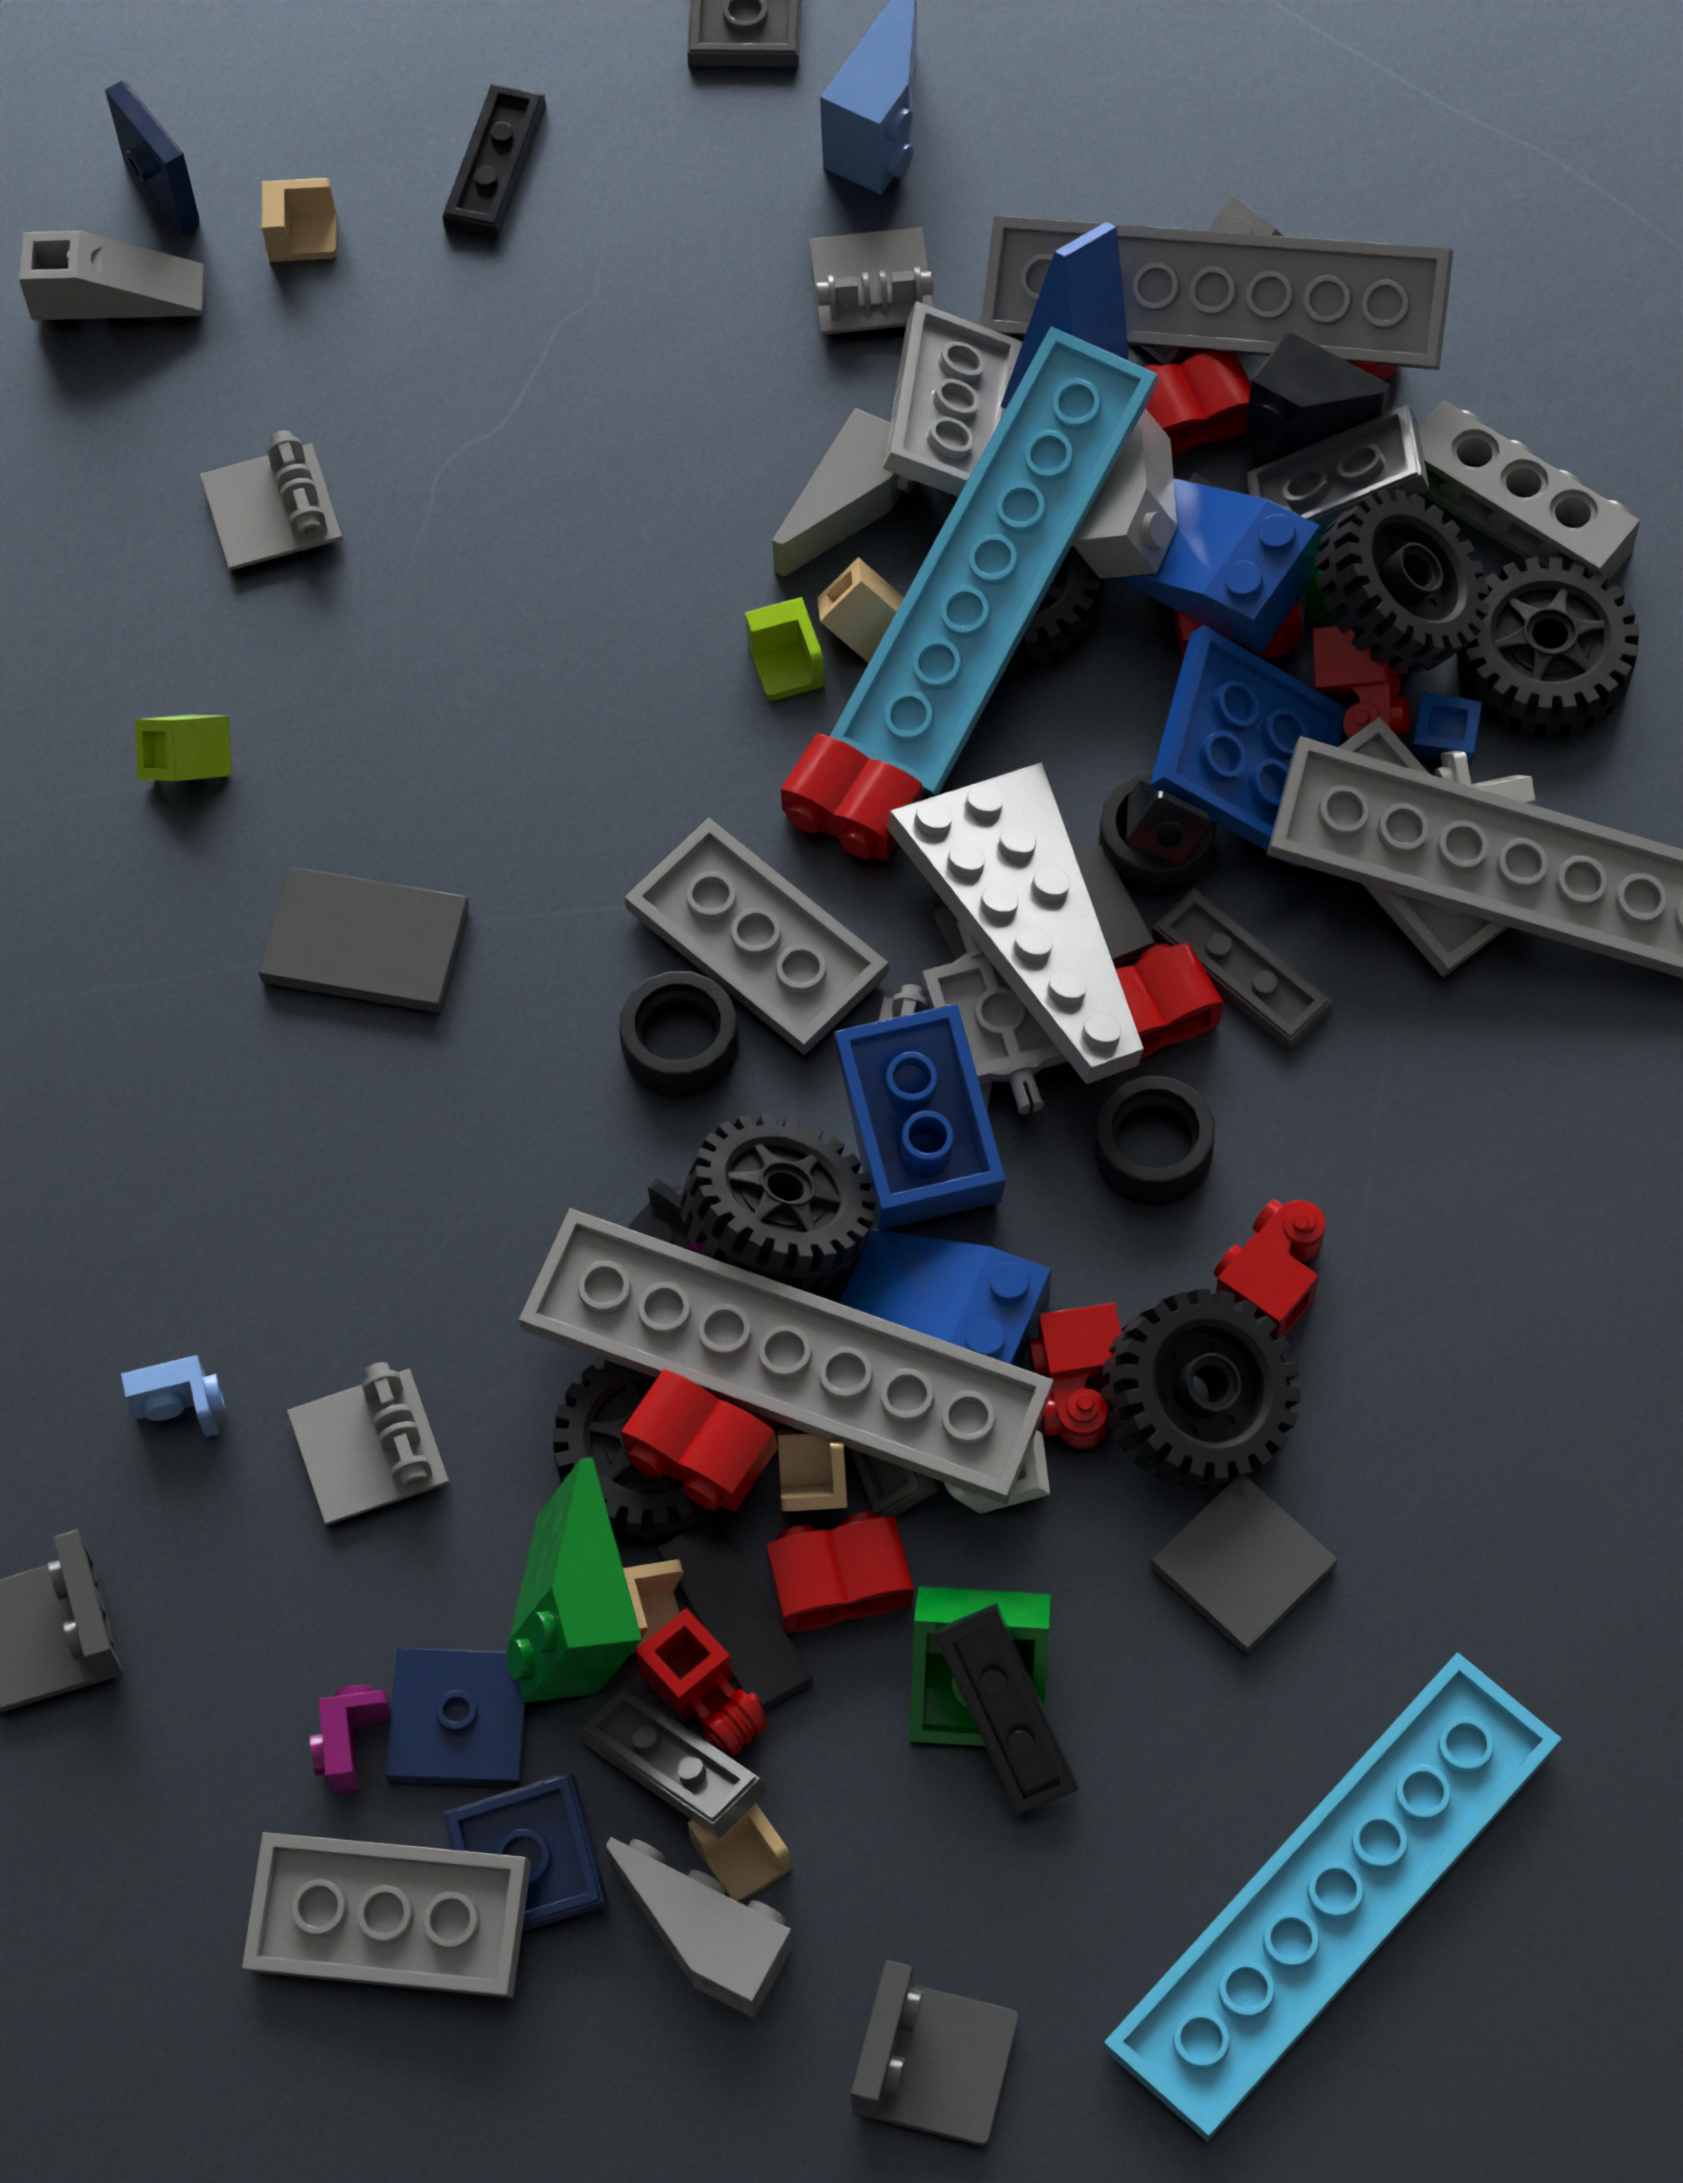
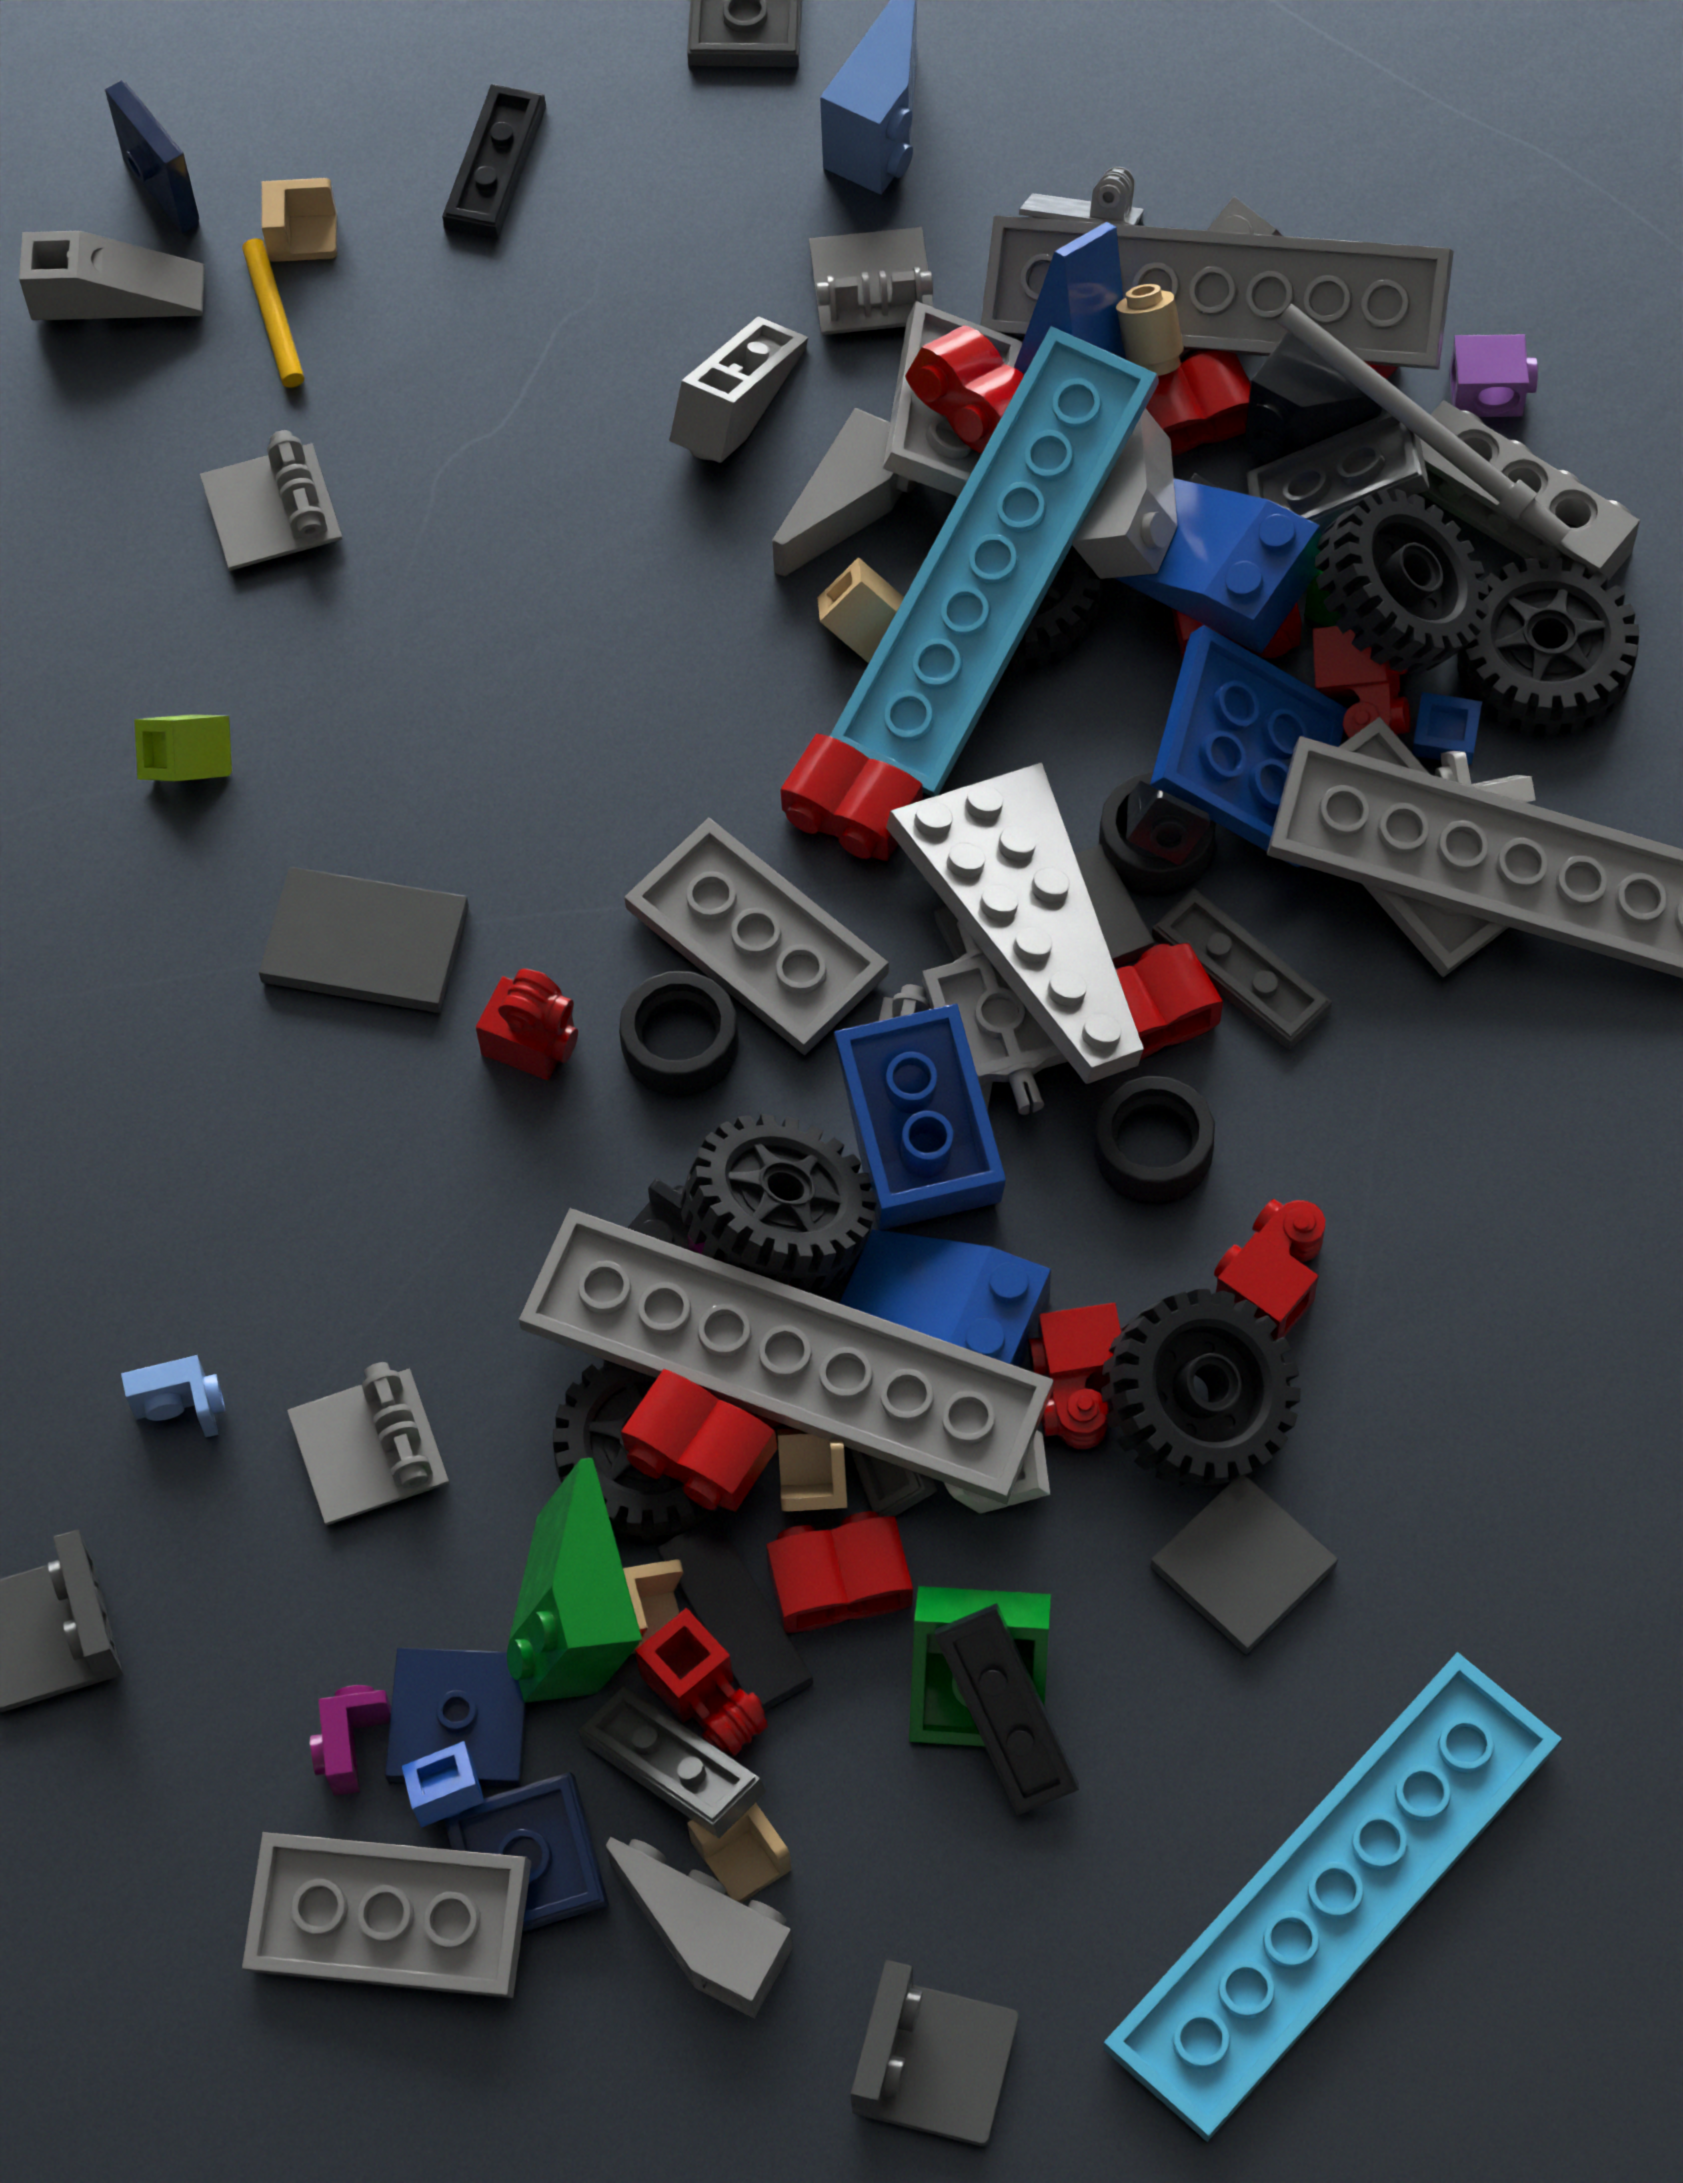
(273, 313): none -> yellow bar
(442, 1784): none -> blue plate
(528, 1024): none -> red brick
(734, 388): none -> light grey slope
(784, 649): lime panel -> none
(966, 382): none -> red brick
(1110, 202): none -> light grey hinge
(1150, 328): none -> tan brick
(1491, 374): none -> medium lavender brick
(1514, 498): none -> light grey bar

